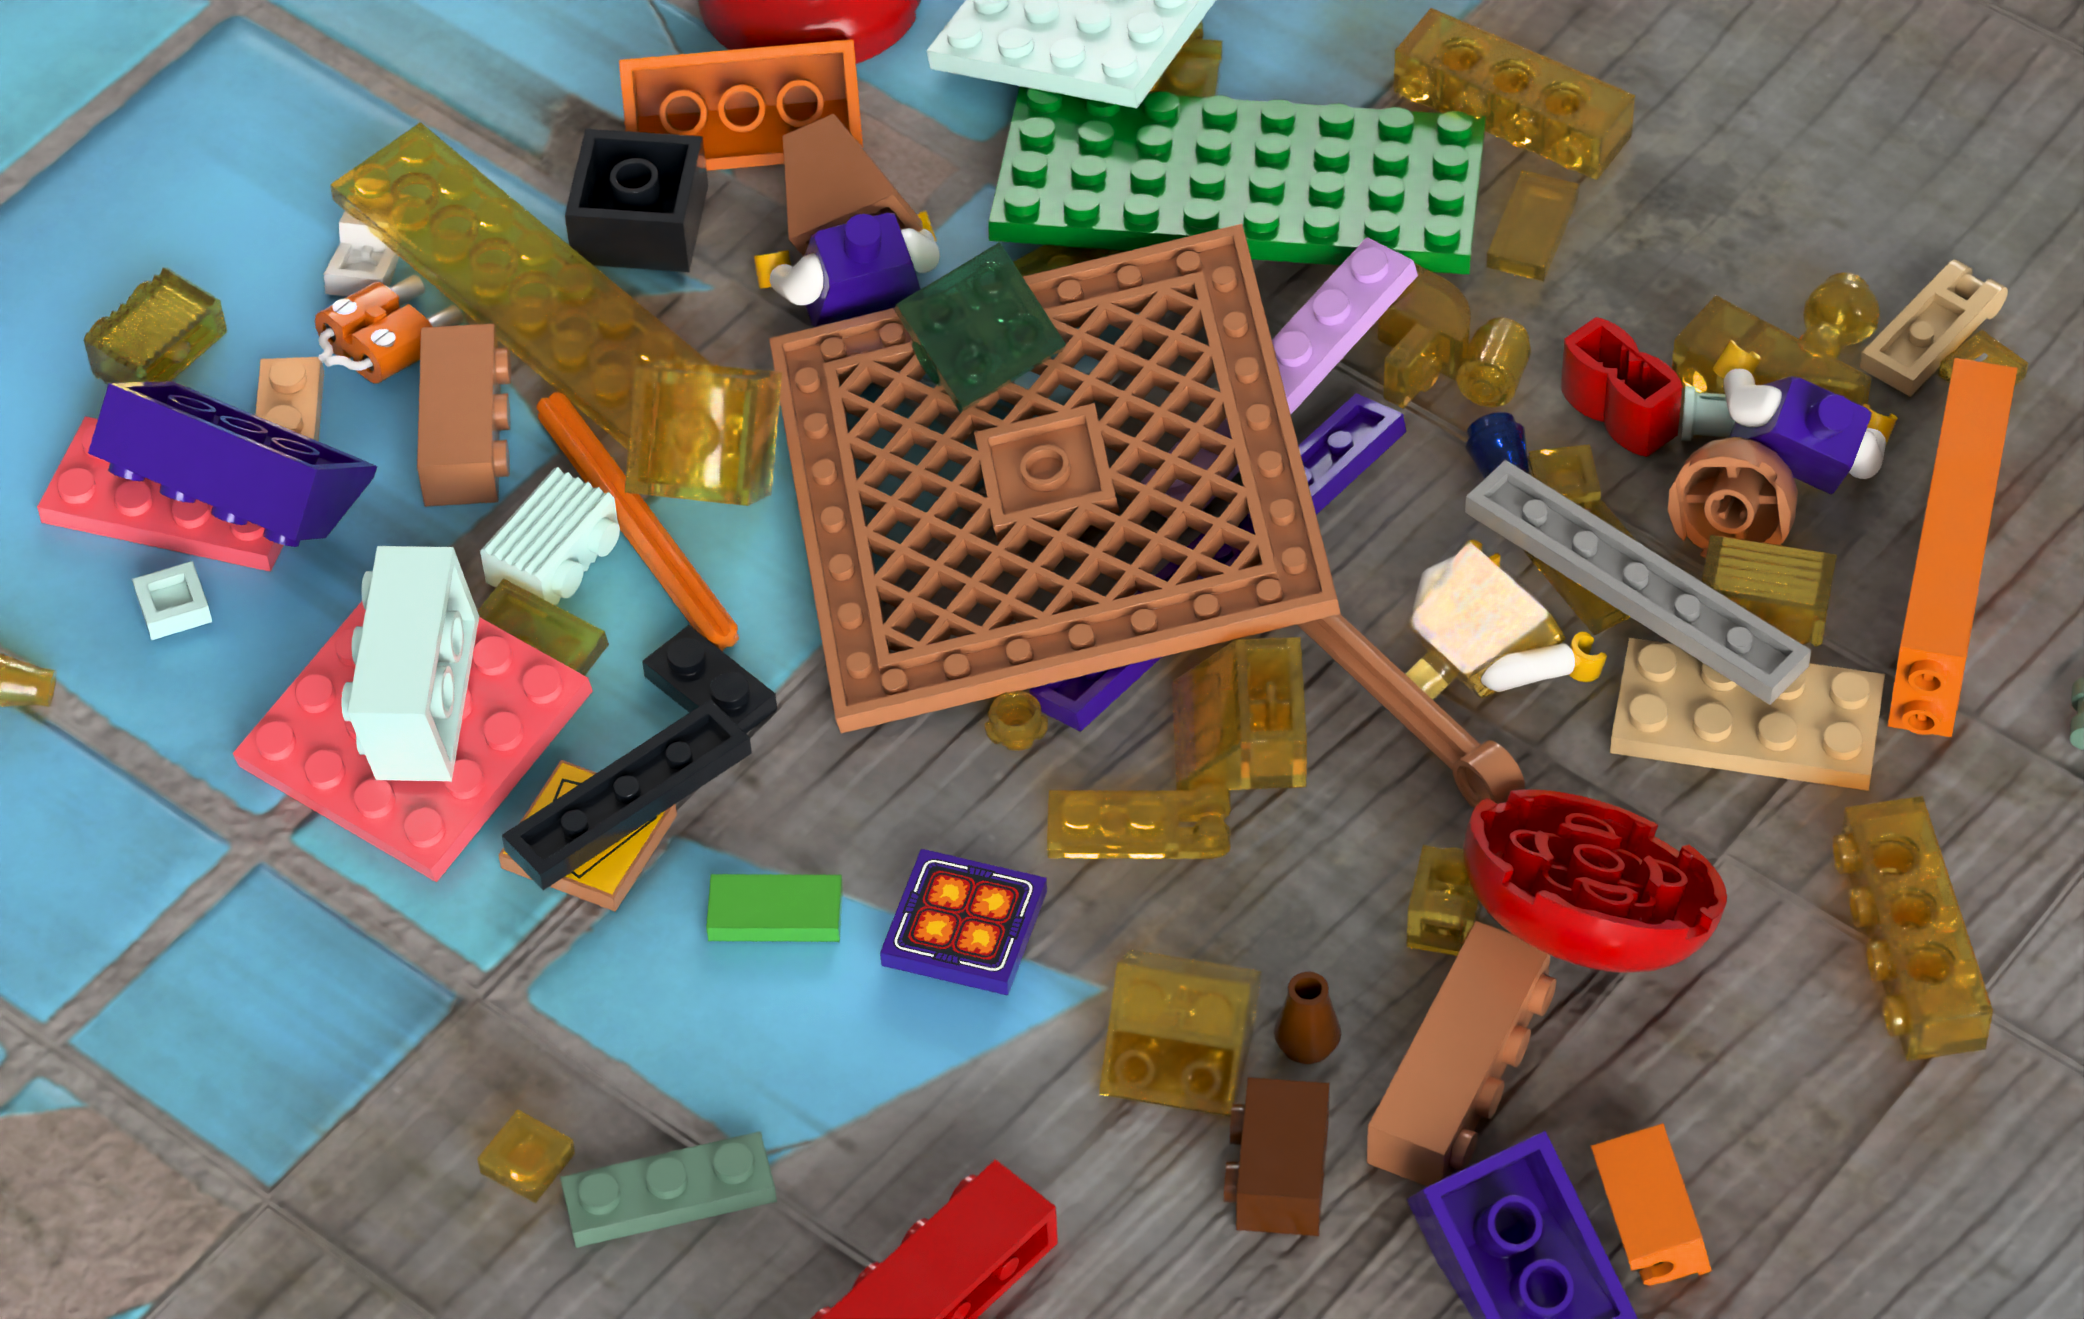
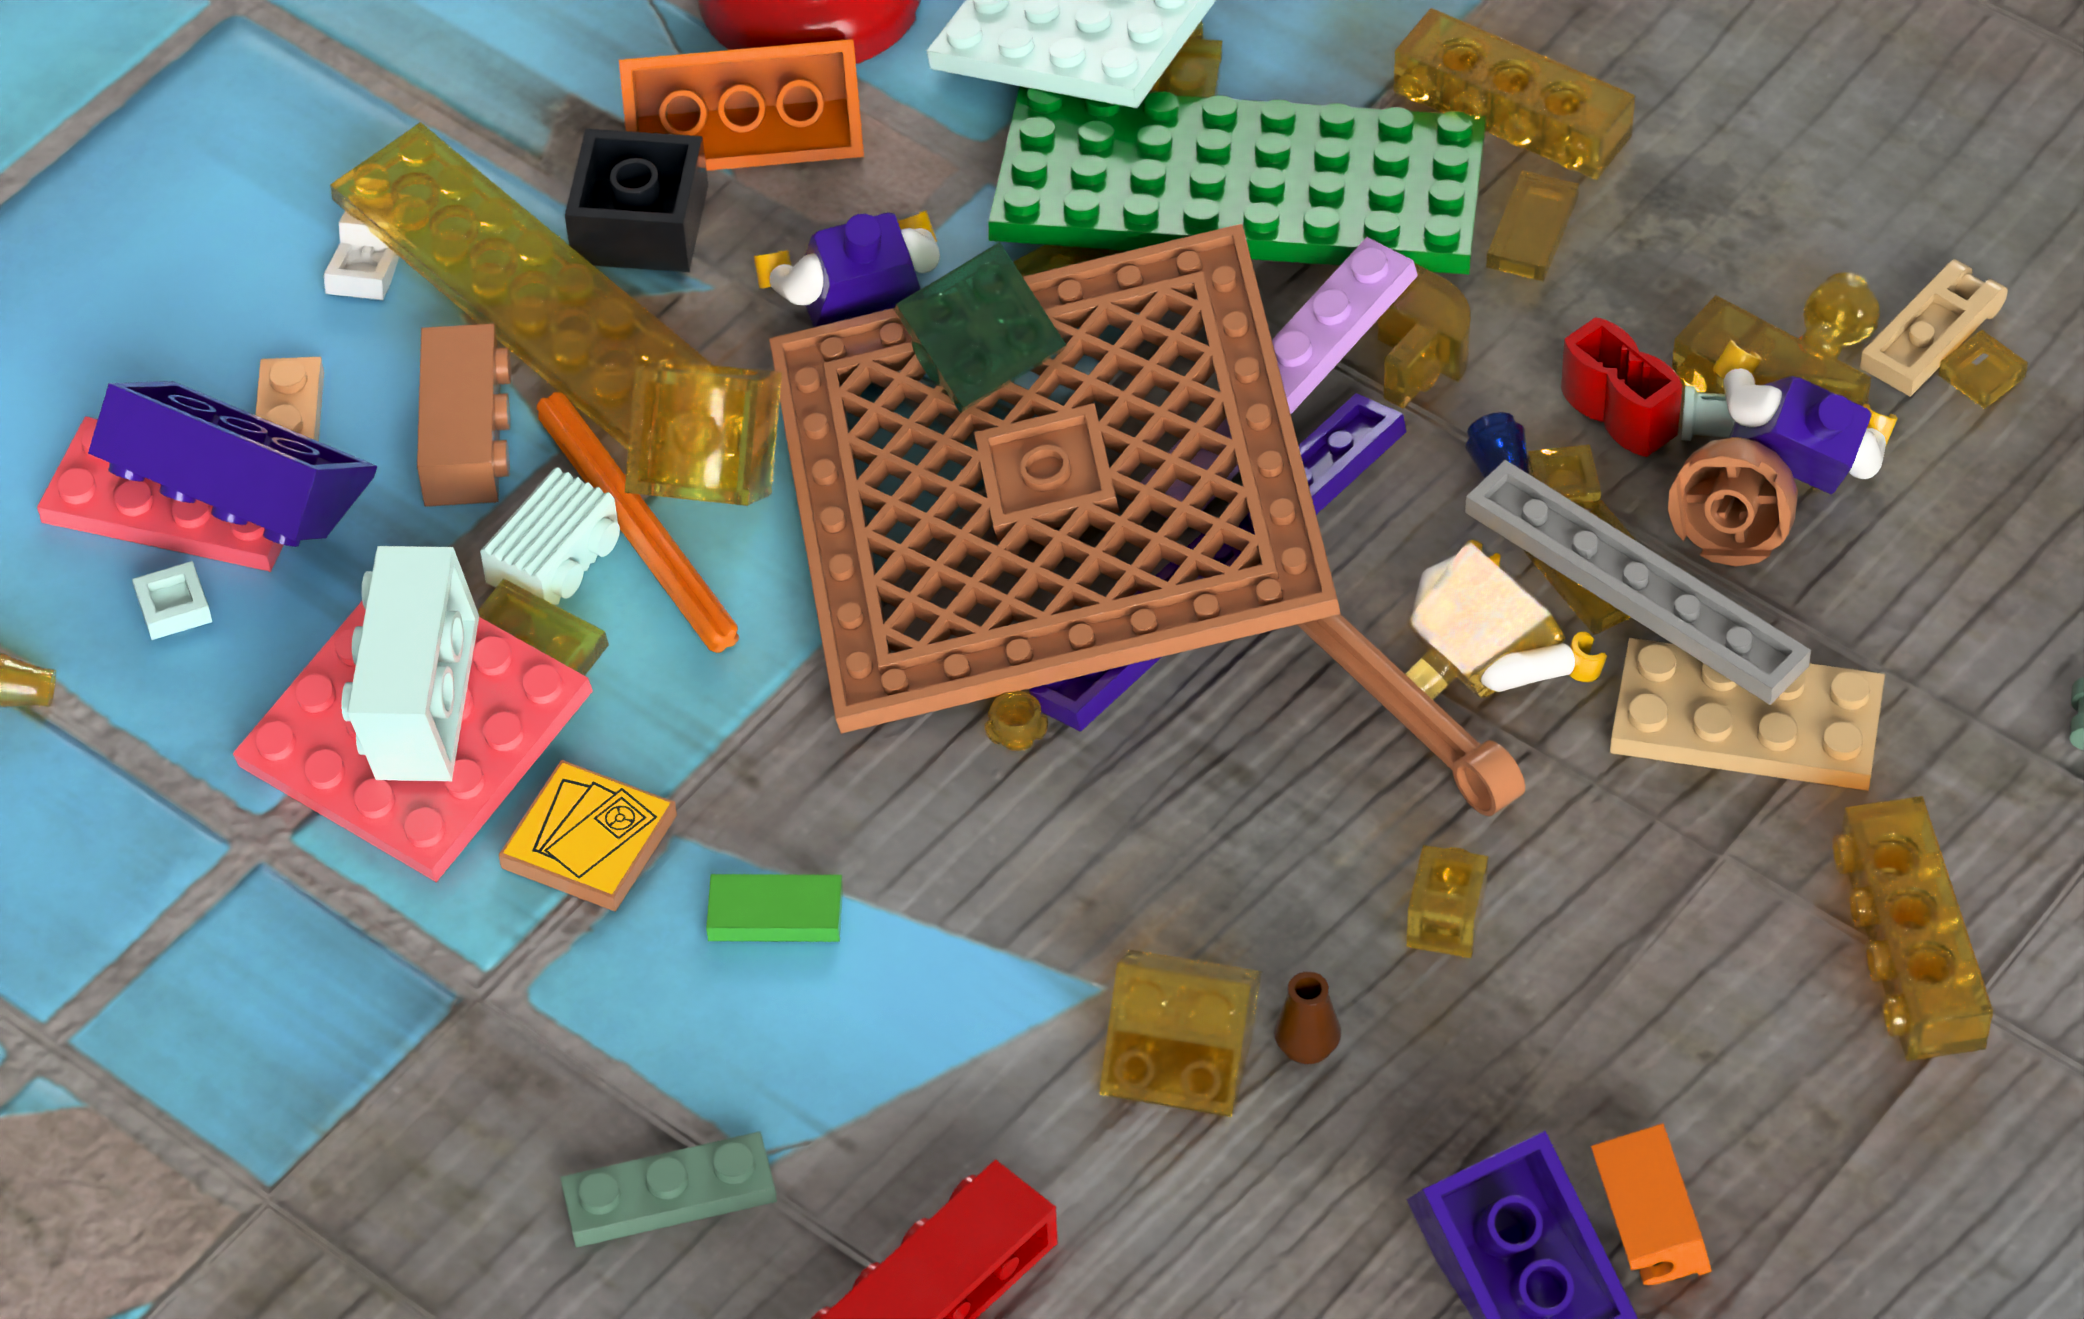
(155, 332): clear yellow brick -> none
(377, 330): orange piece -> none
(526, 1156): clear yellow plate -> none
(626, 794): black plate -> none
(696, 671): black plate -> none
(833, 180): nougat slope -> none
(964, 922): tile -> none
(1139, 823): clear yellow plate -> none
(1242, 717): clear yellow slope -> none
(1280, 1156): reddish brown brick -> none
(1459, 1057): nougat brick -> none
(1494, 362): clear yellow brick -> none
(1590, 881): red brick -> none
(1775, 583): clear yellow brick -> none
(1952, 549): orange brick -> none

